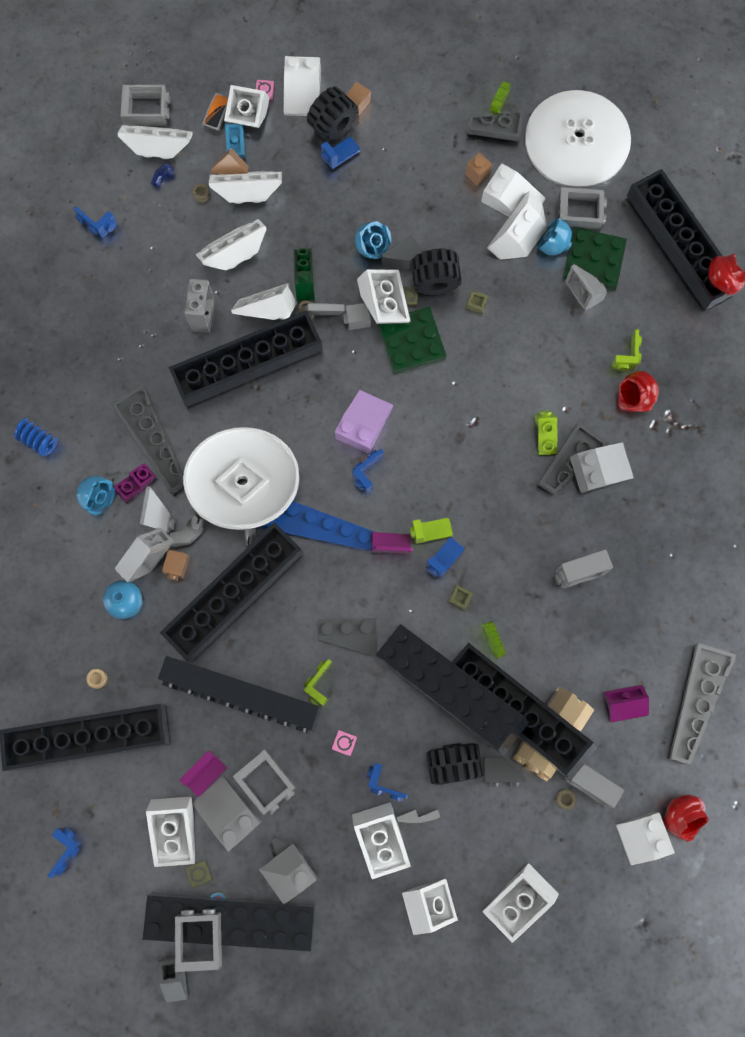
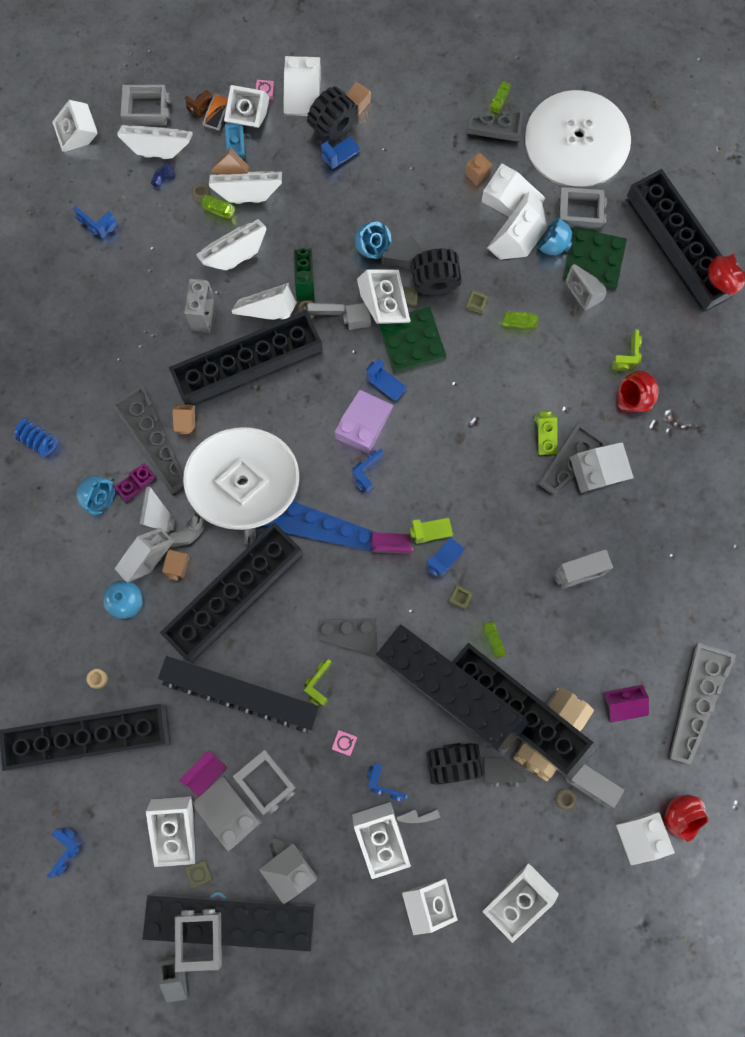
(74, 126): none -> white slope
(184, 418): none -> medium nougat brick
(200, 105): none -> reddish brown bracket
(218, 206): none -> clear neon green beam
(384, 381): none -> blue bracket
(520, 319): none -> clear neon green beam

